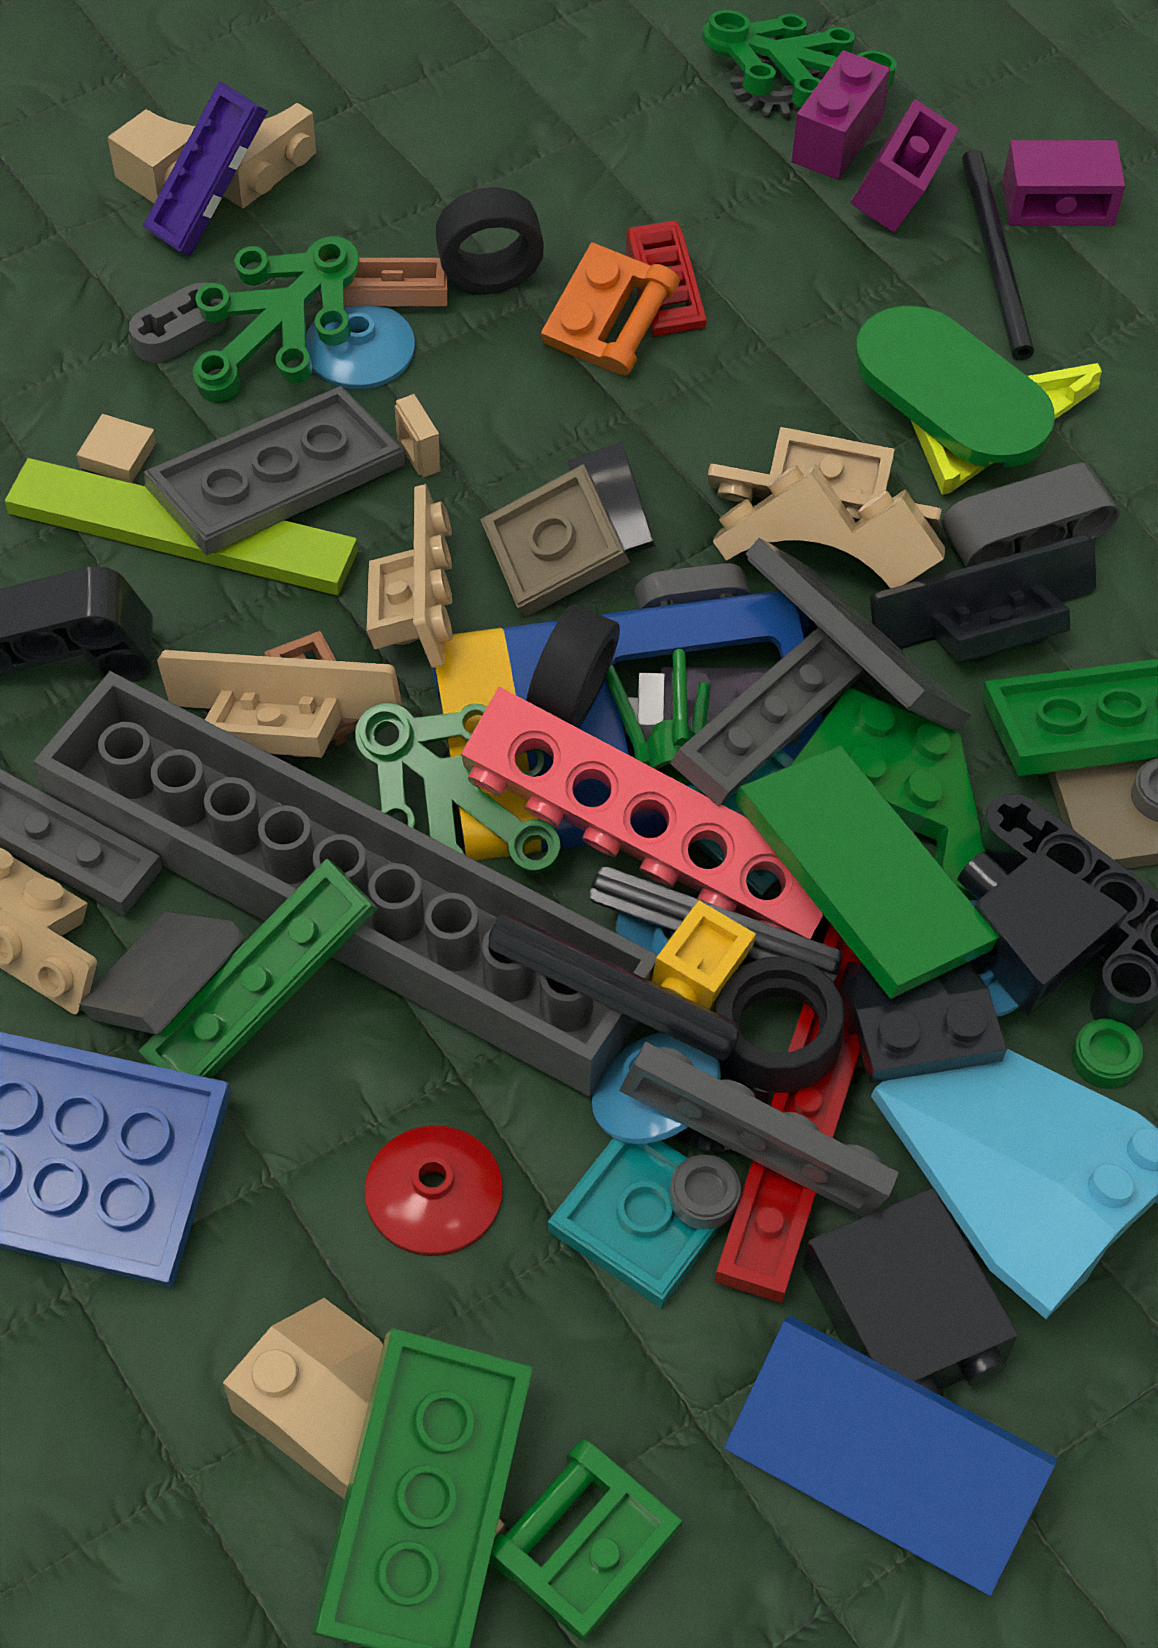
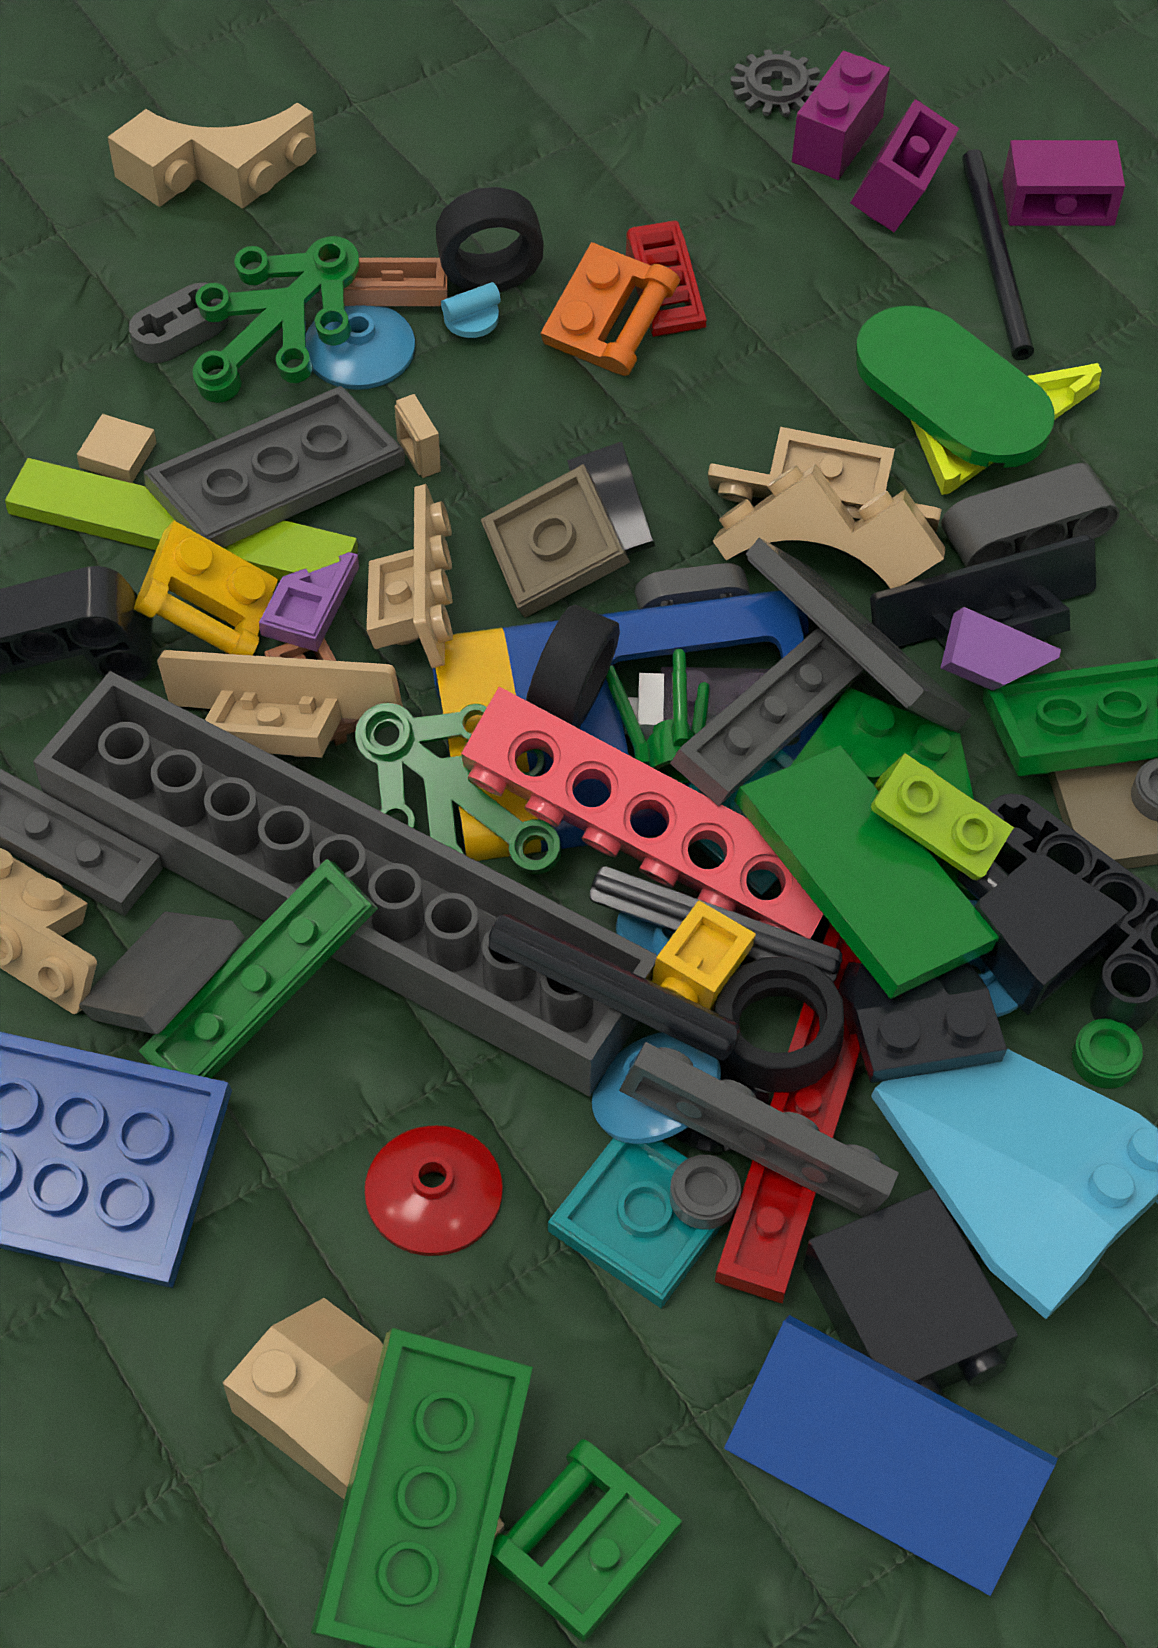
(205, 168): dark purple plate -> none
(211, 581): none -> yellow plate
(308, 603): none -> medium lavender tile
(473, 311): none -> medium azure plate
(734, 36): green plant -> none
(940, 816): none -> lime bracket
(992, 651): none -> medium lavender tile

